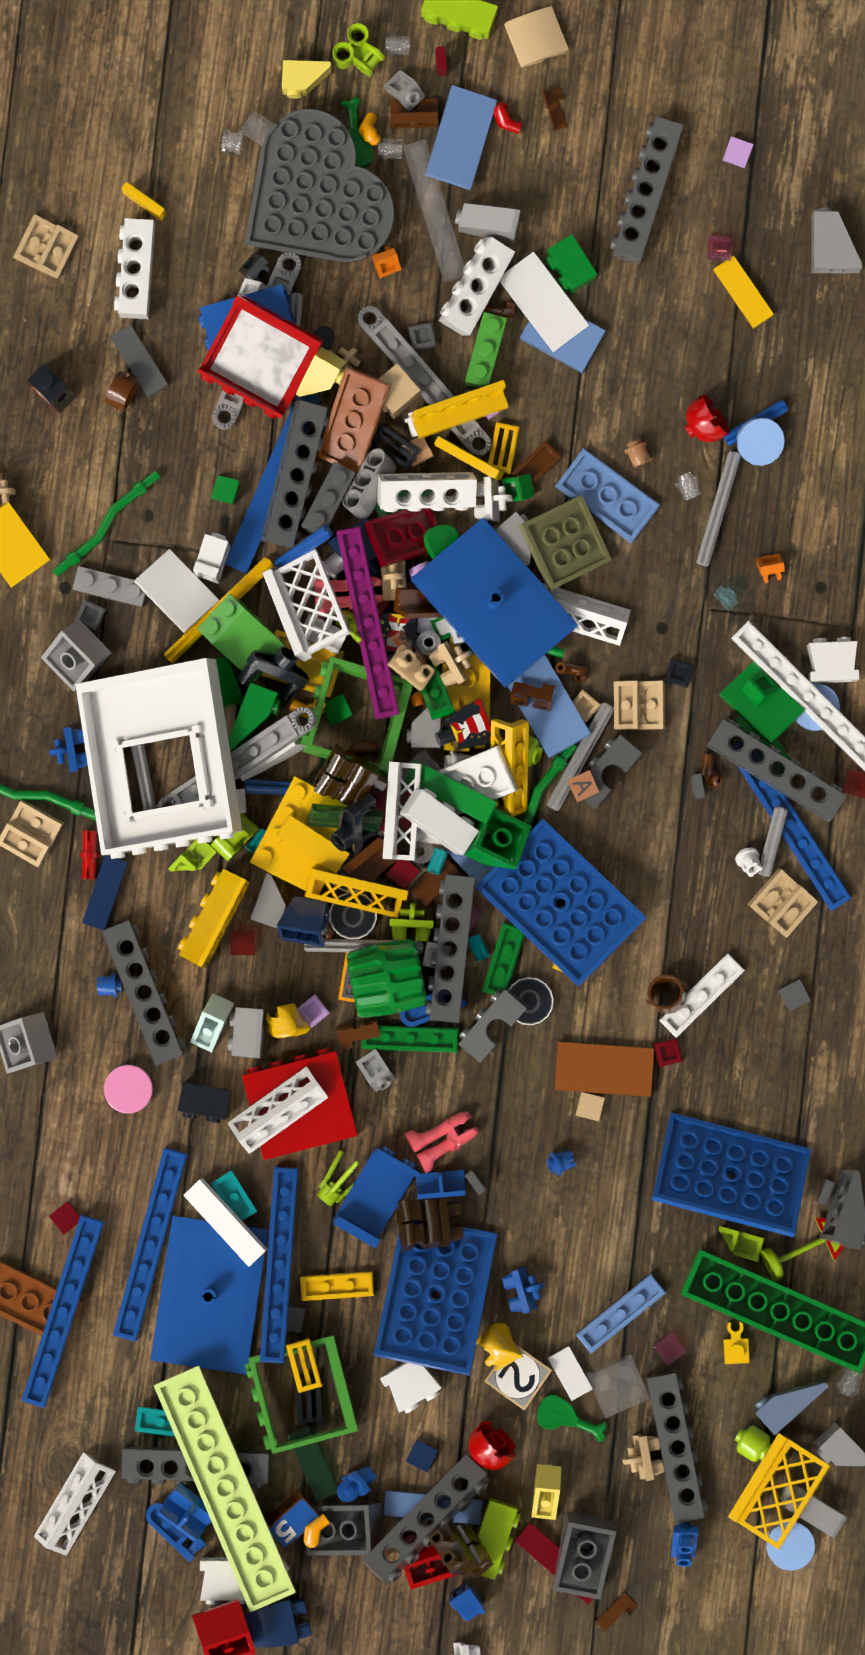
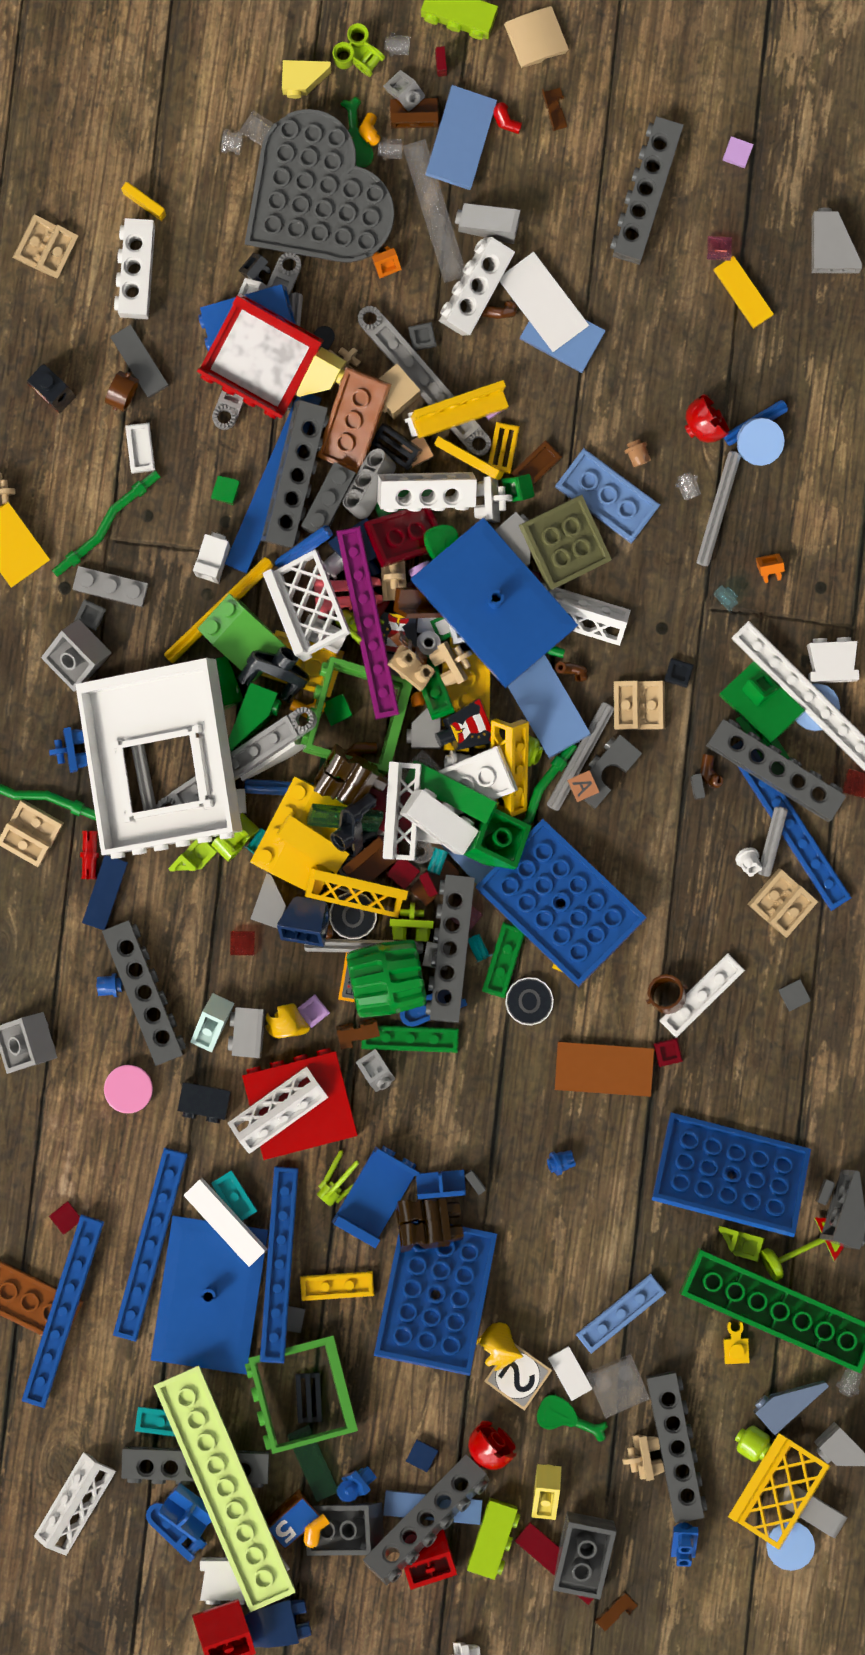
(140, 448): none -> white tile
(176, 591): white tile -> none
(214, 918): yellow slope -> none
(309, 1386): yellow tile -> none
(410, 1385): white hips -> none
(428, 885): none -> dark red tile
(452, 1141): coral piece -> none
(461, 1550): dark brown hips -> none
(467, 1601): blue panel -> none
(478, 1040): dark grey arch -> none
(485, 351): bright green brick -> none
(526, 1288): blue hips -> none
(544, 693): reddish brown piece -> none
(571, 264): green brick -> none
(585, 705): tan tile -> none
(589, 1106): tan tile -> none
(669, 1348): clear pink tile -> none

